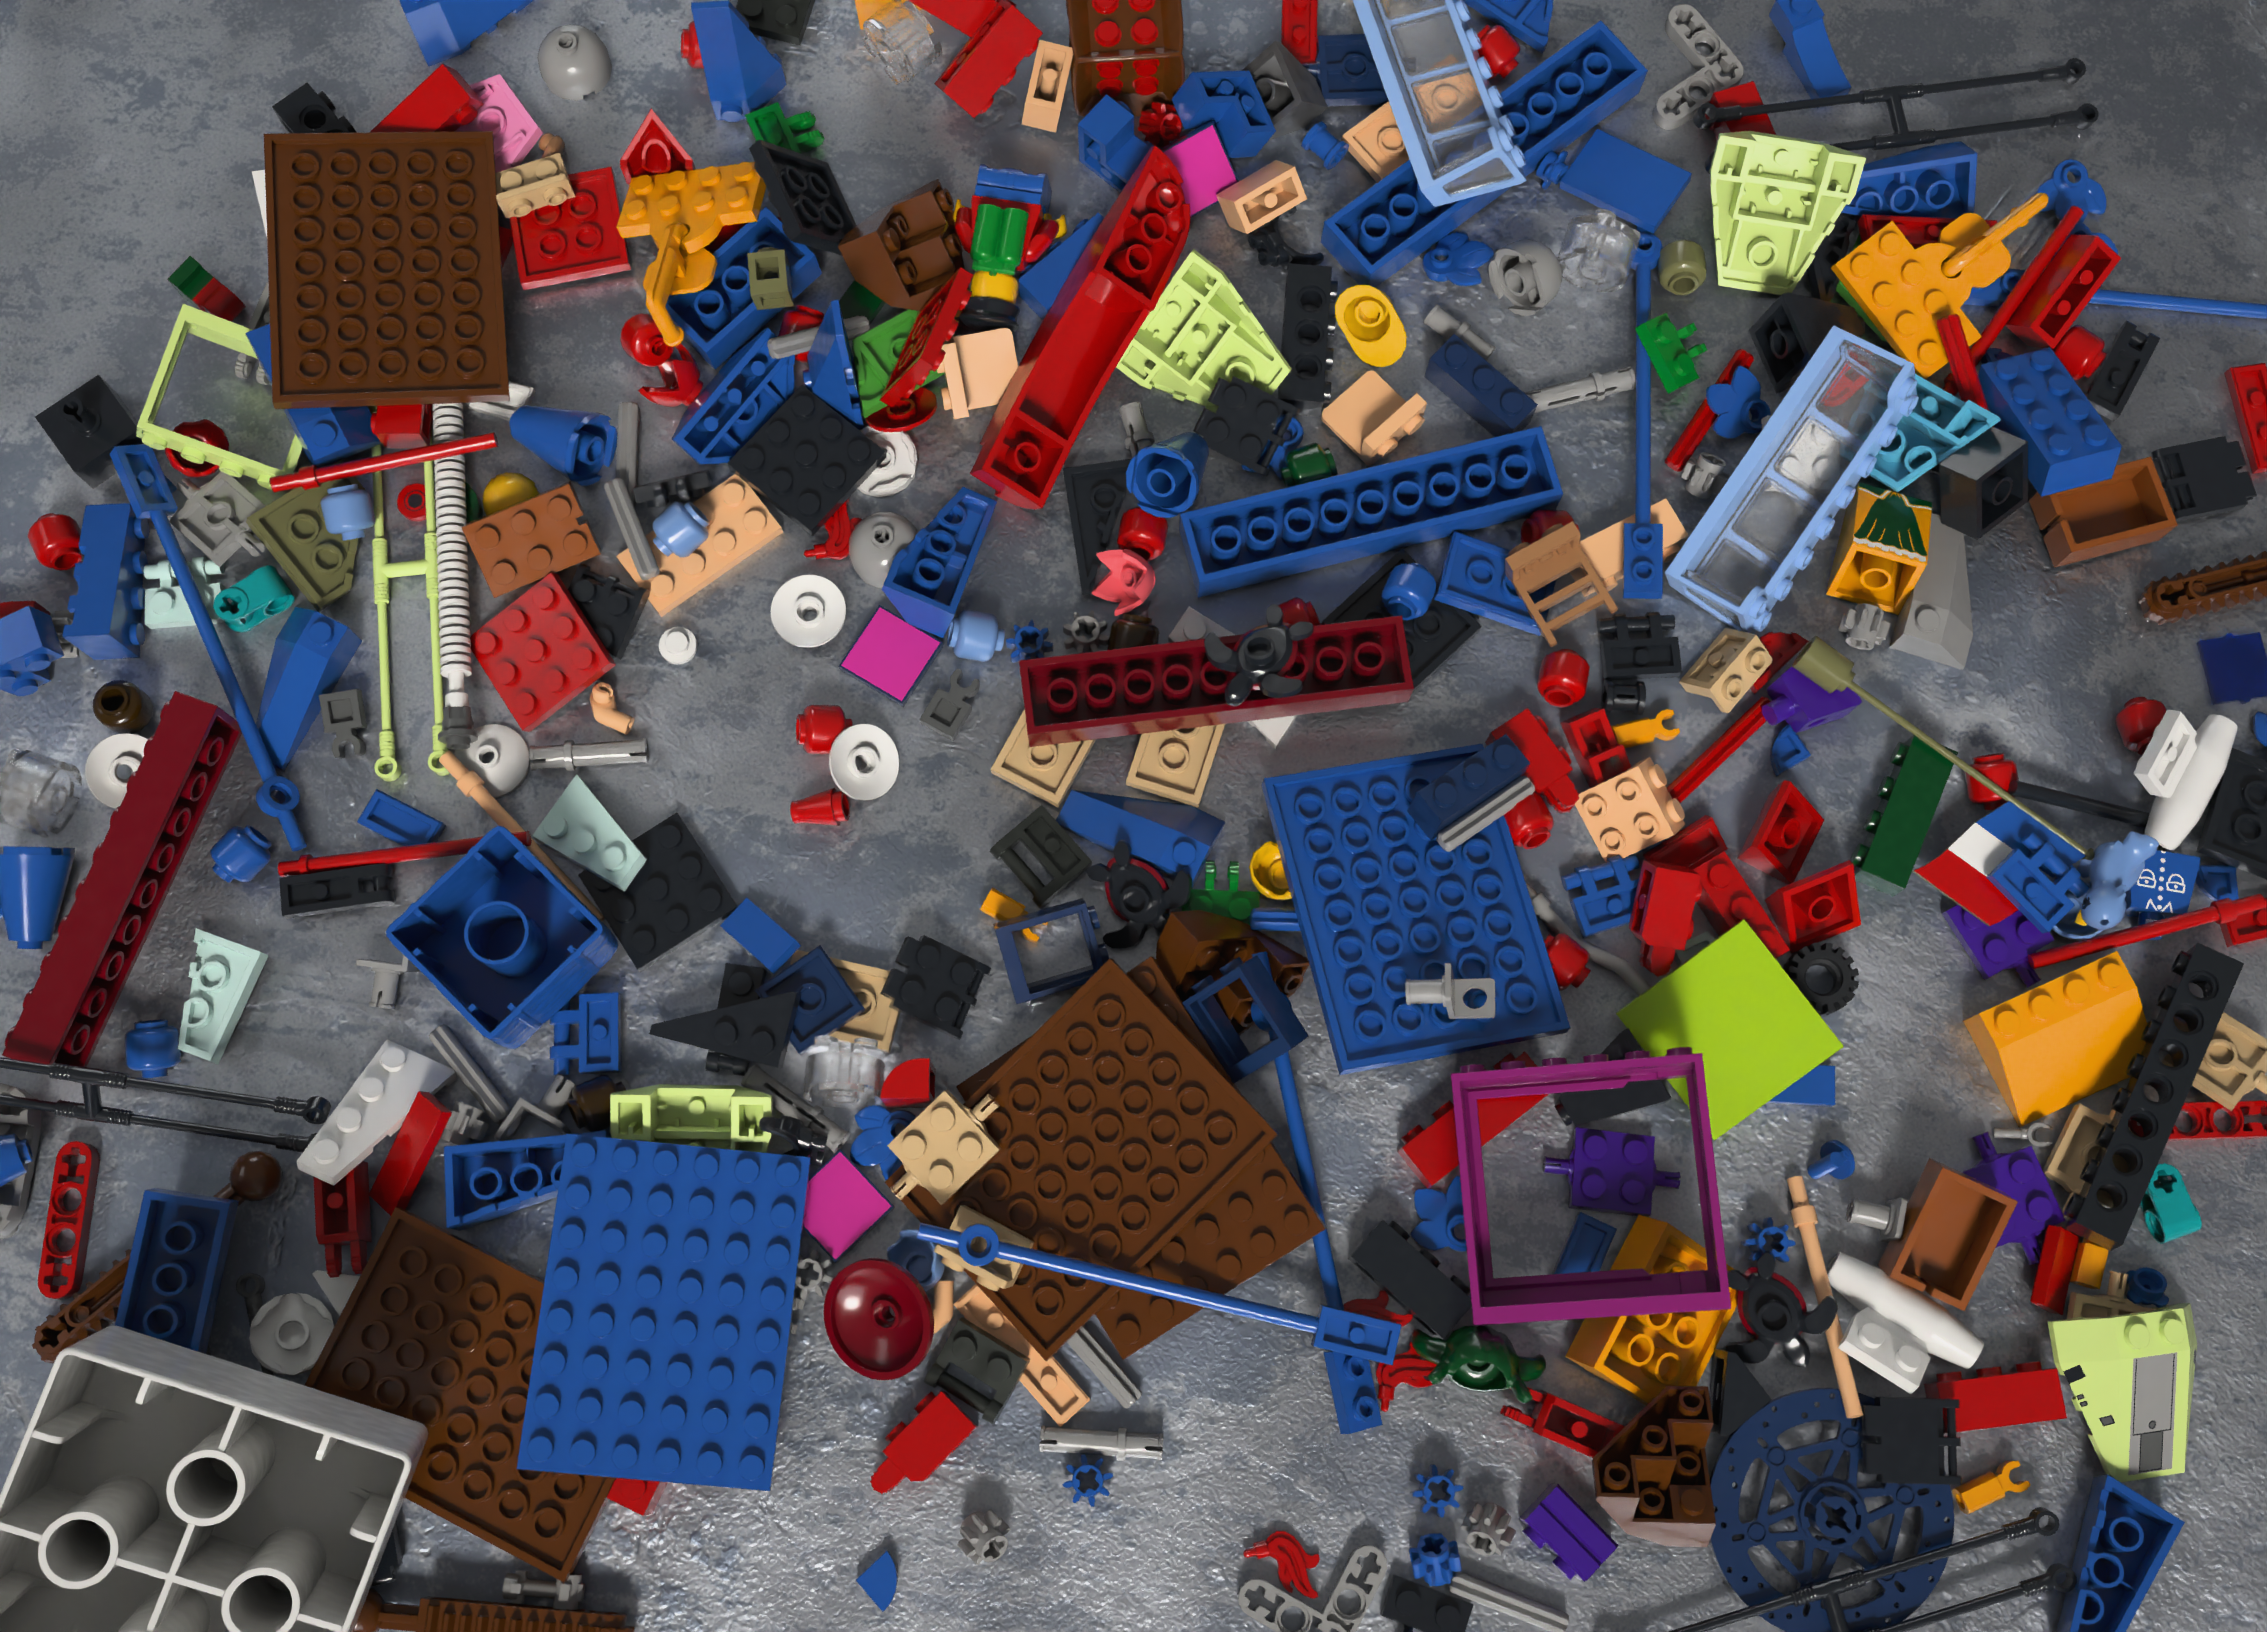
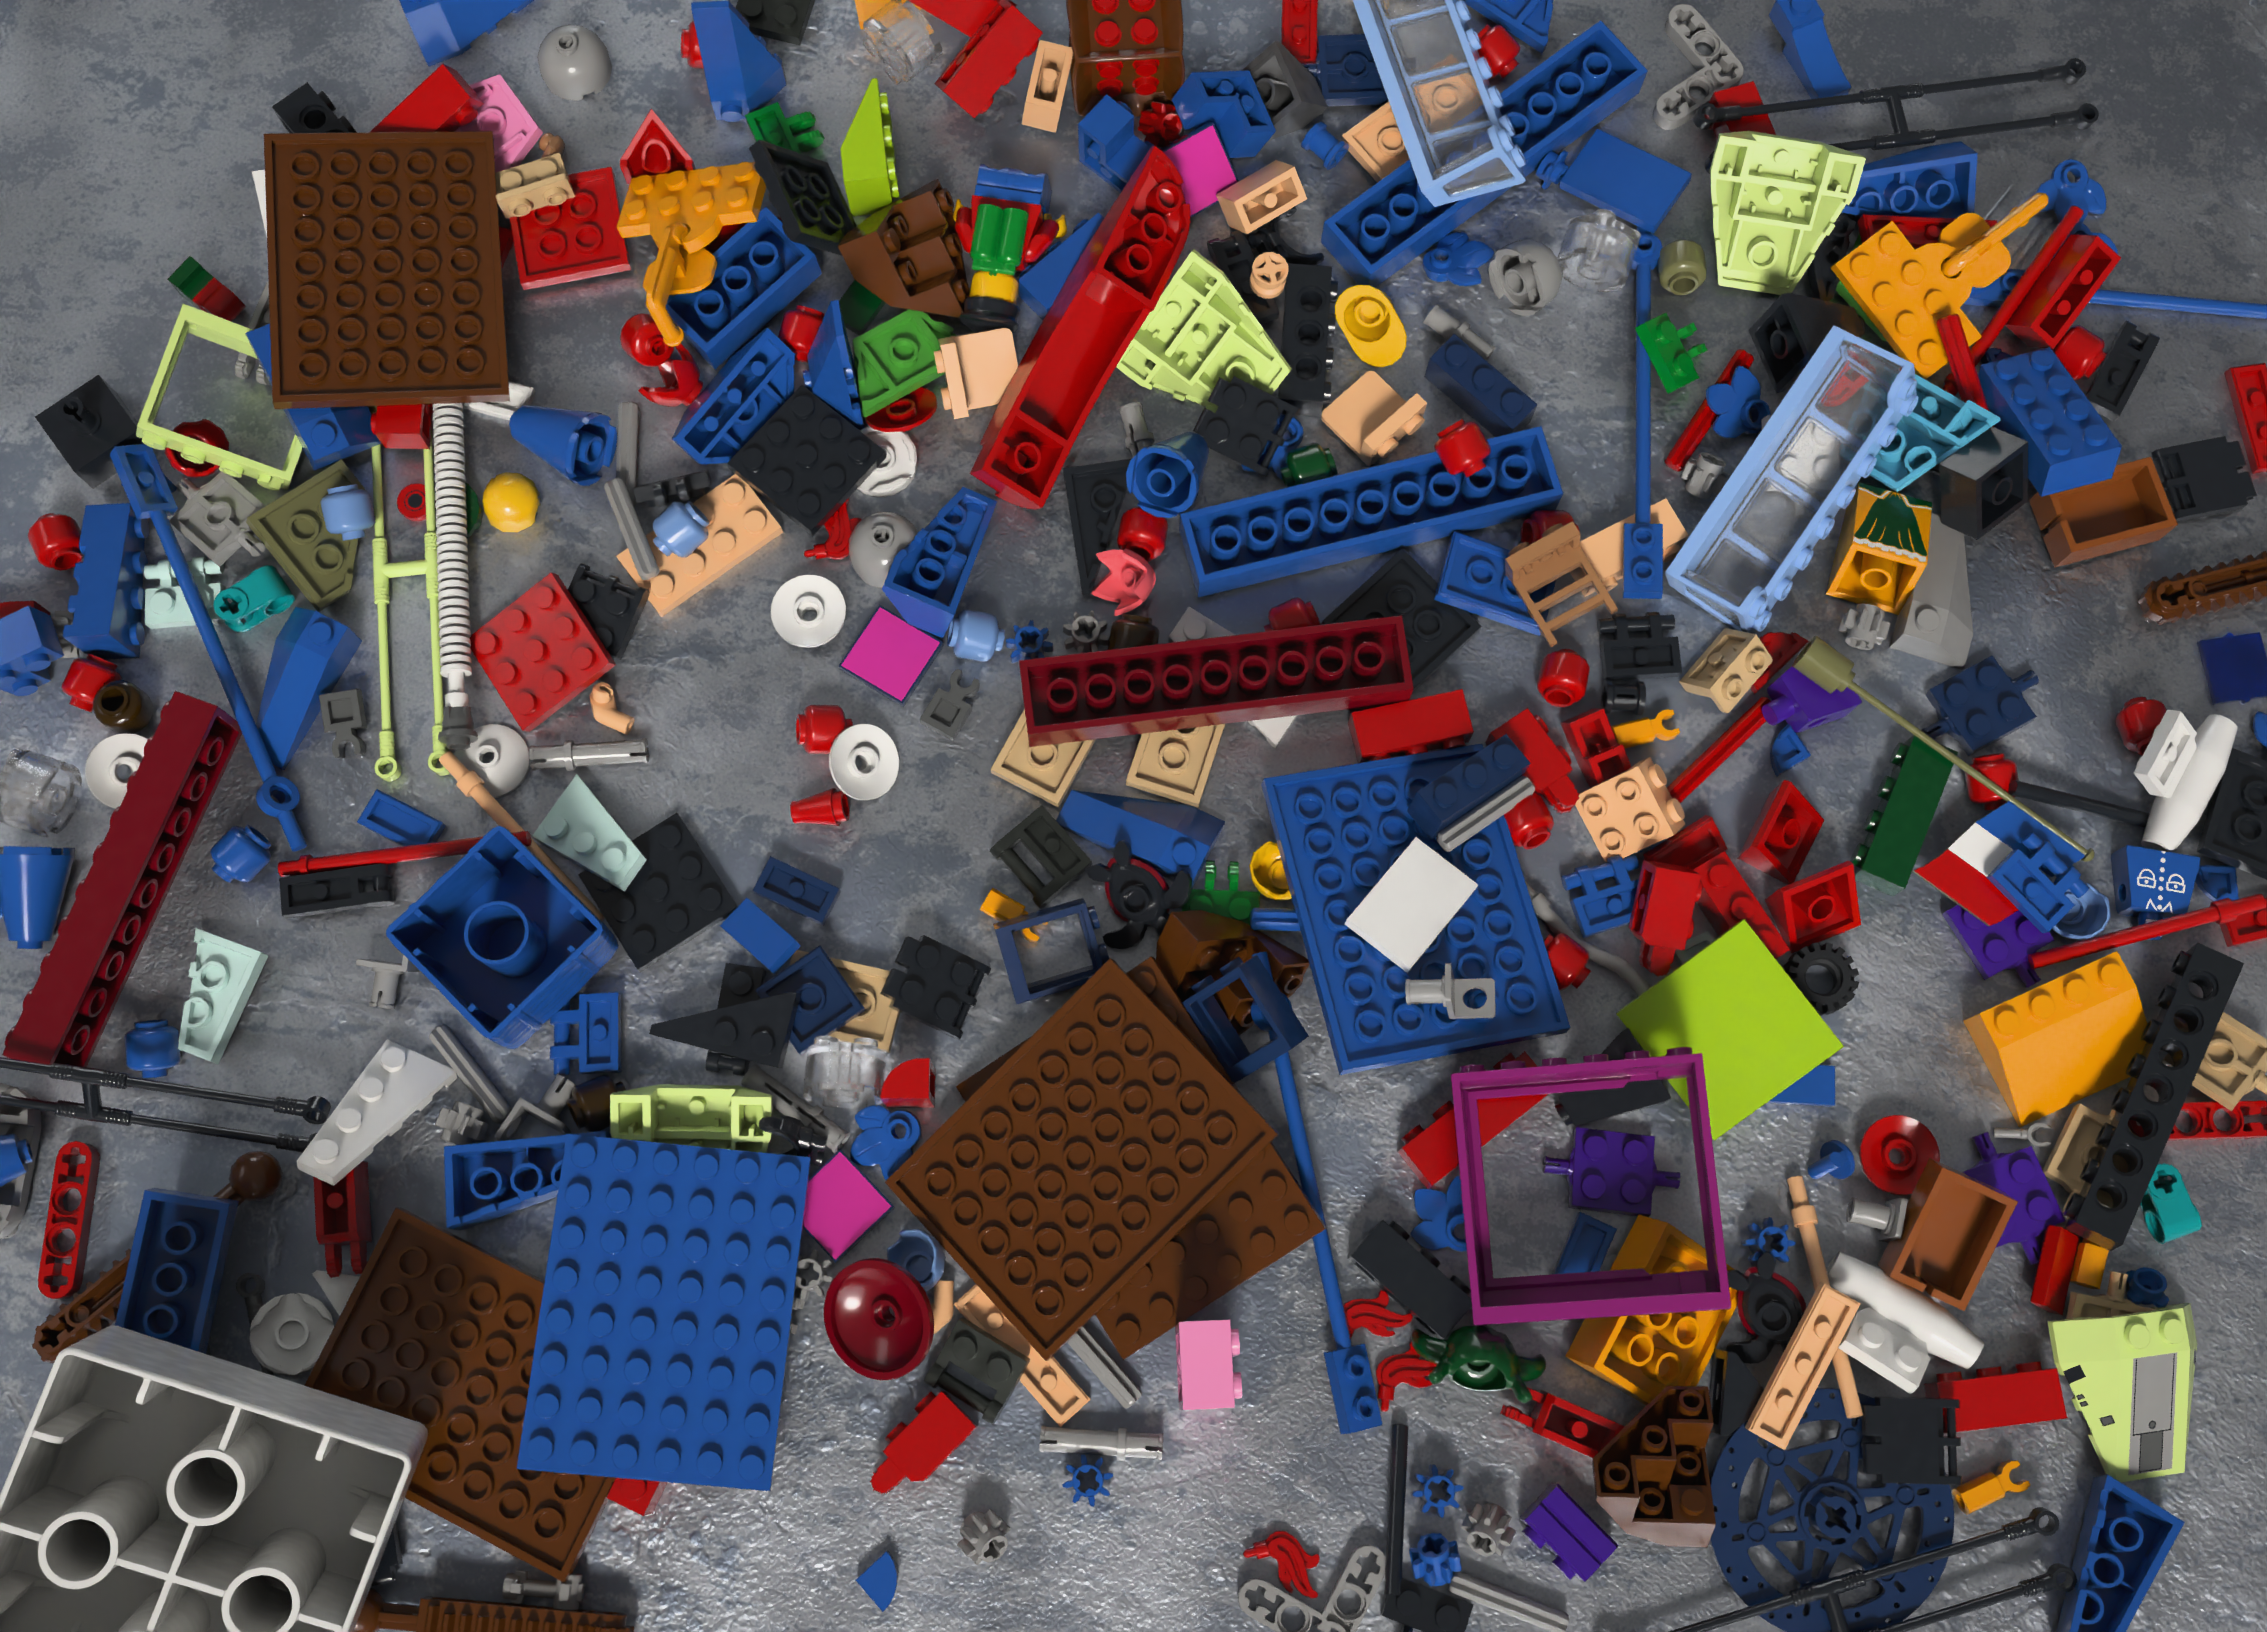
(86, 678): none -> red head
(313, 477): red bar -> none
(410, 1152): red tile -> none
(531, 539): dark orange piece -> none
(678, 645): white plate -> none
(769, 292): olive brick -> none
(797, 890): none -> dark blue plate
(802, 340): light grey axle -> none
(870, 155): none -> lime slope
(924, 342): red plate -> none
(944, 1146): tan plate -> none
(999, 1272): tan bracket -> none
(1206, 1364): none -> bright pink brick
(1238, 272): none -> black plate
(1260, 658): black animal -> none
(1273, 267): none -> light nougat wheel
(1332, 1328): blue bar -> none
(1396, 1510): none -> black bar
(1409, 591): blue head -> none
(1411, 727): none -> red brick
(1411, 904): none -> white tile
(1462, 448): none -> red head
(1587, 388): light grey pin -> none
(1802, 1365): none -> light nougat tile
(1913, 1143): none -> red dish
(1980, 705): none -> dark blue plate
(2112, 874): medium blue animal -> none

